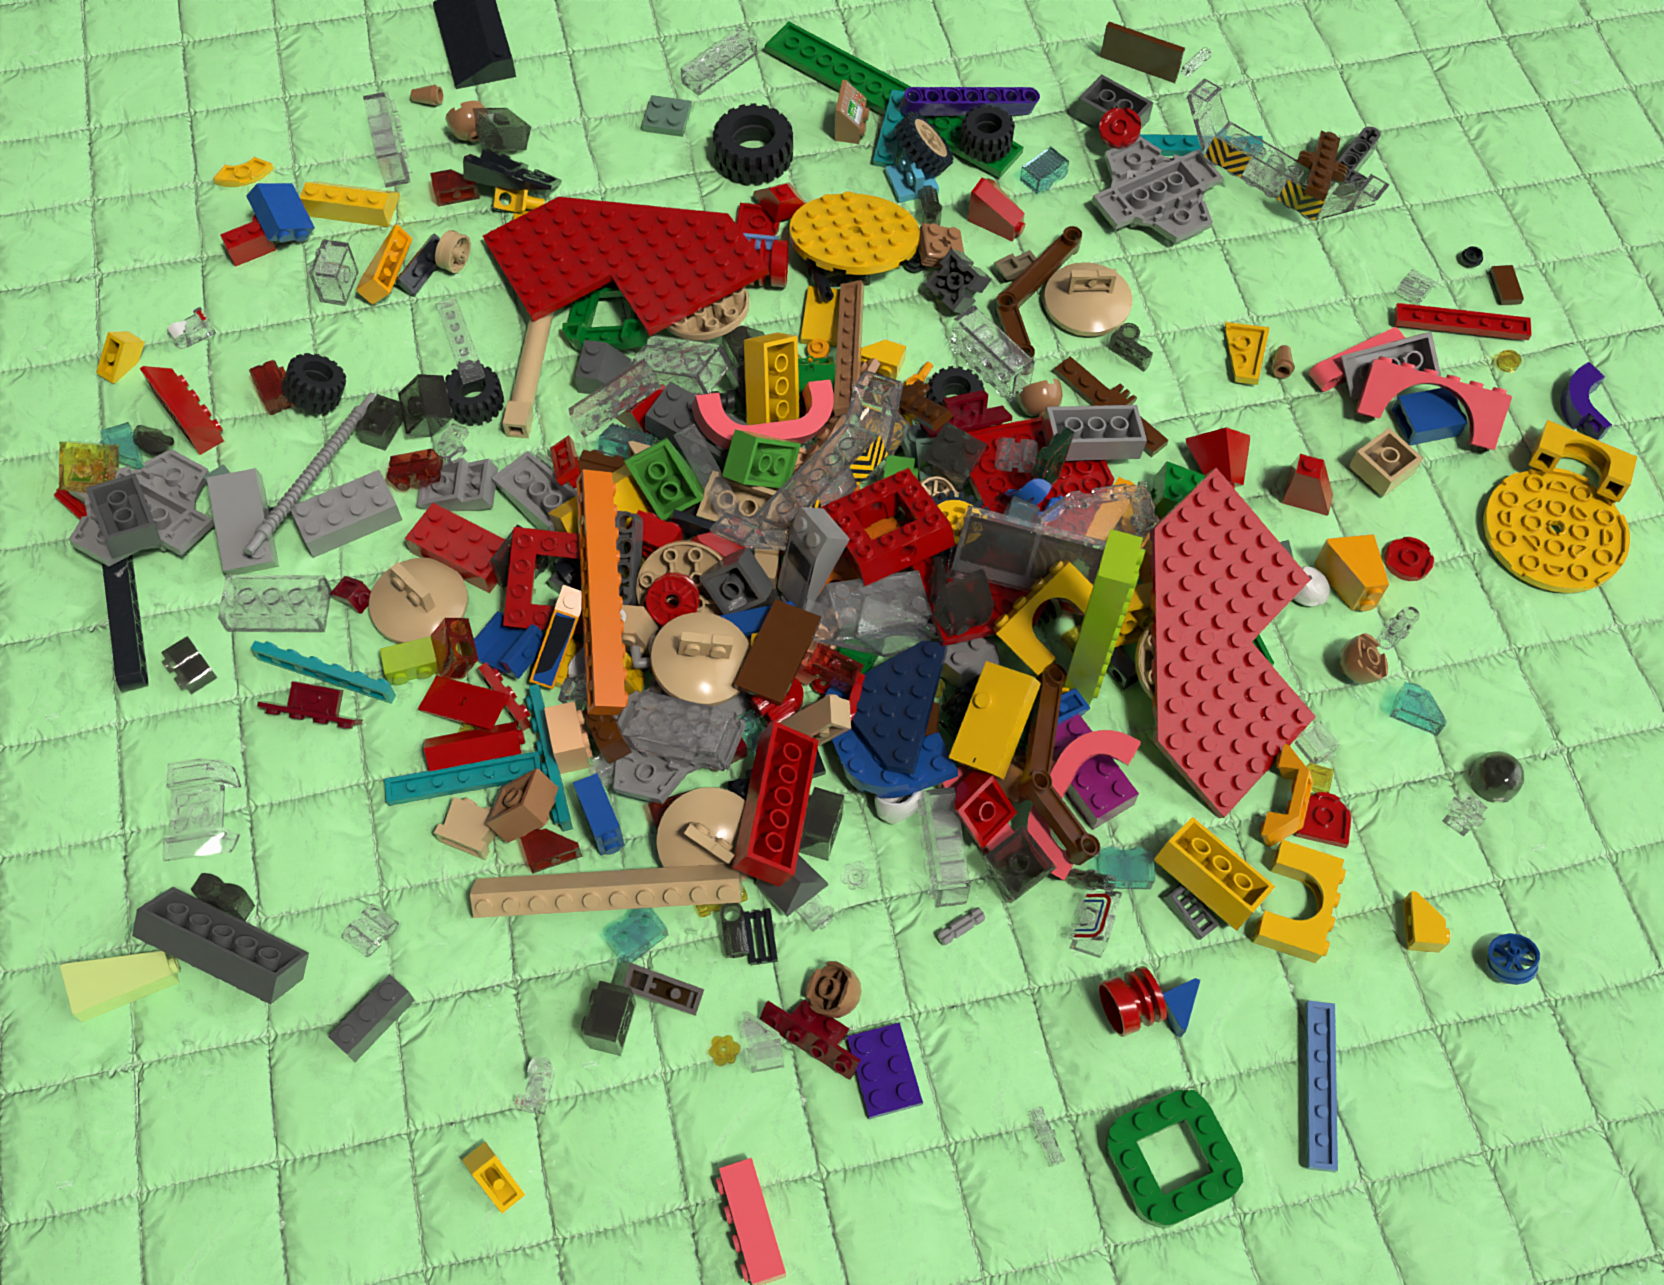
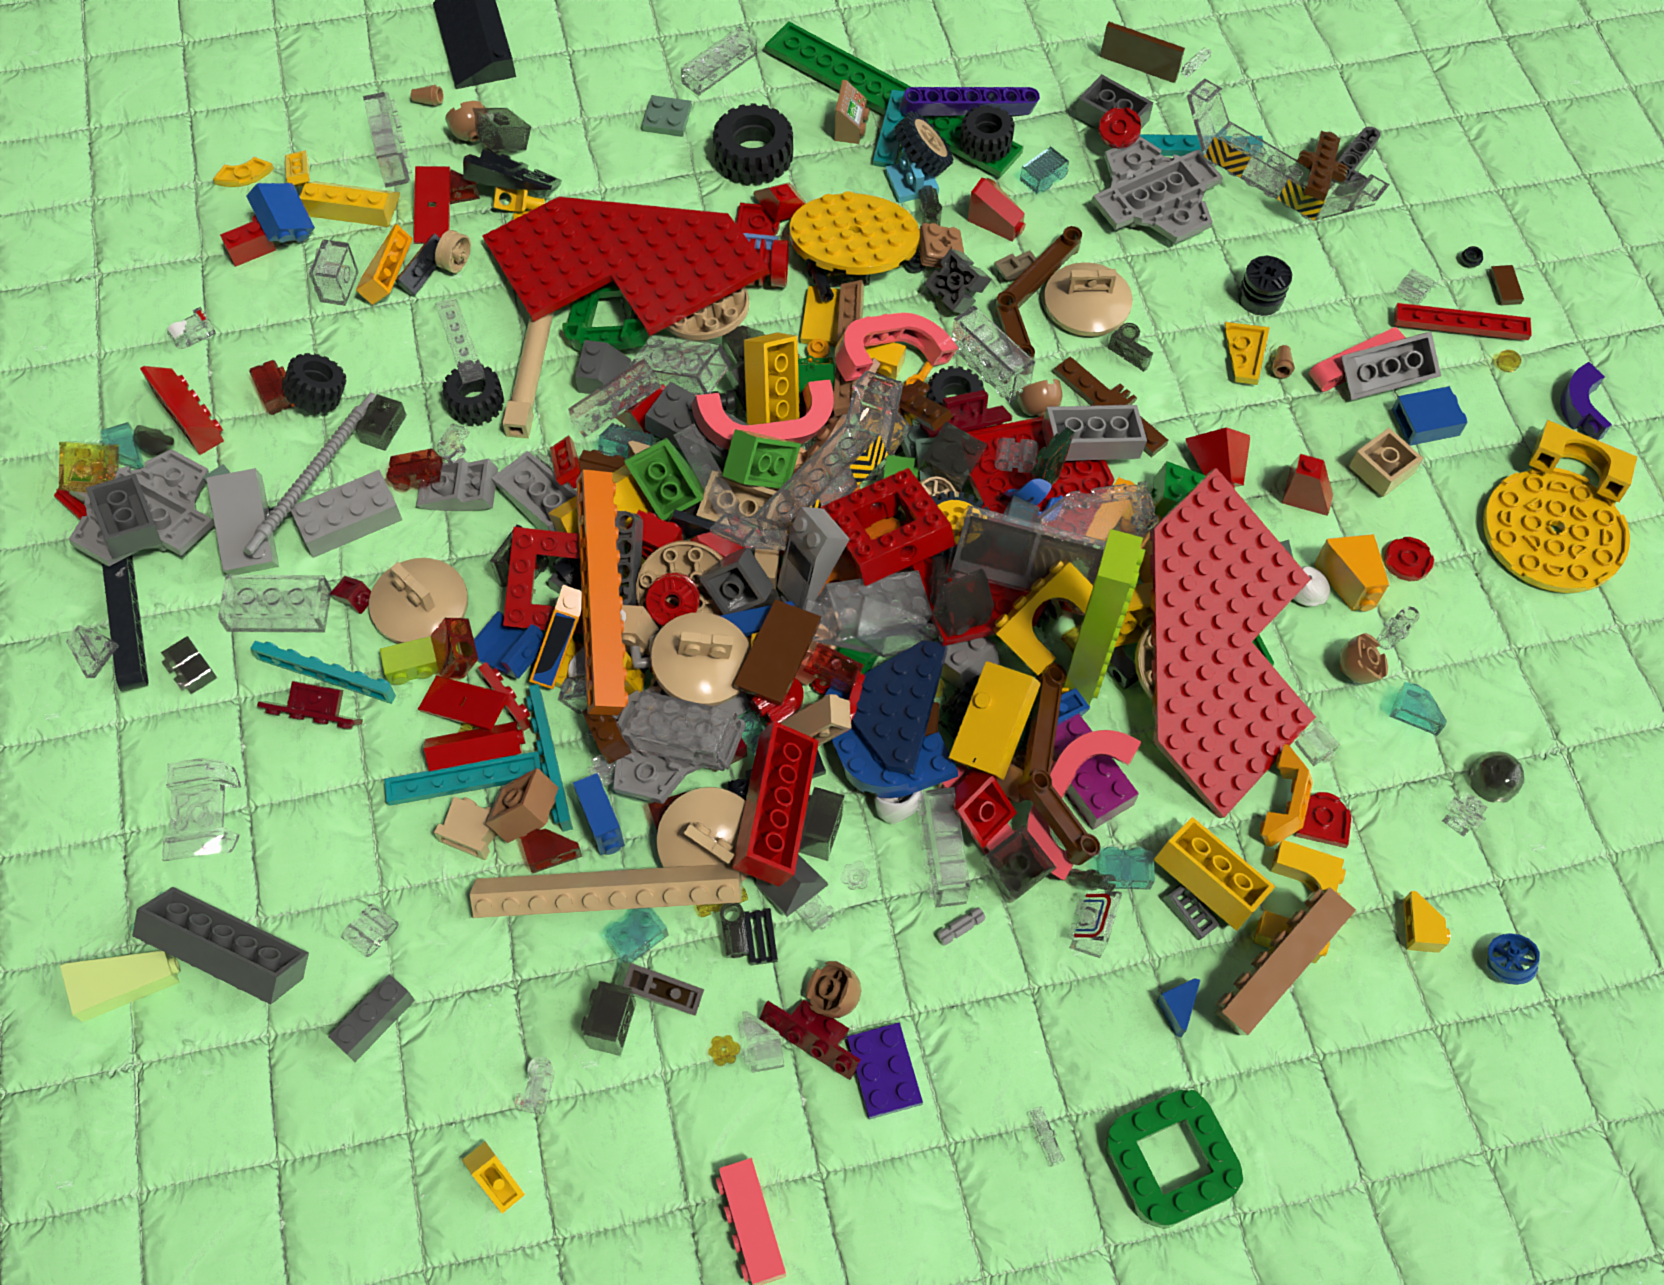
(90, 649): none -> clear wing
(119, 355): yellow slope -> none
(223, 895): clear smoke brick -> none
(297, 168): none -> yellow plate
(425, 405): clear smoke brick -> none
(431, 187): none -> red piece
(456, 544): red brick -> none
(568, 737): light nougat brick -> none
(888, 328): none -> coral arch
(1132, 1001): red wheel -> none
(1265, 285): none -> black wheel
(1285, 961): none -> medium nougat brick
(1321, 777): clear yellow tile -> none
(1321, 1087): medium blue plate -> none
(1484, 407): coral arch -> none

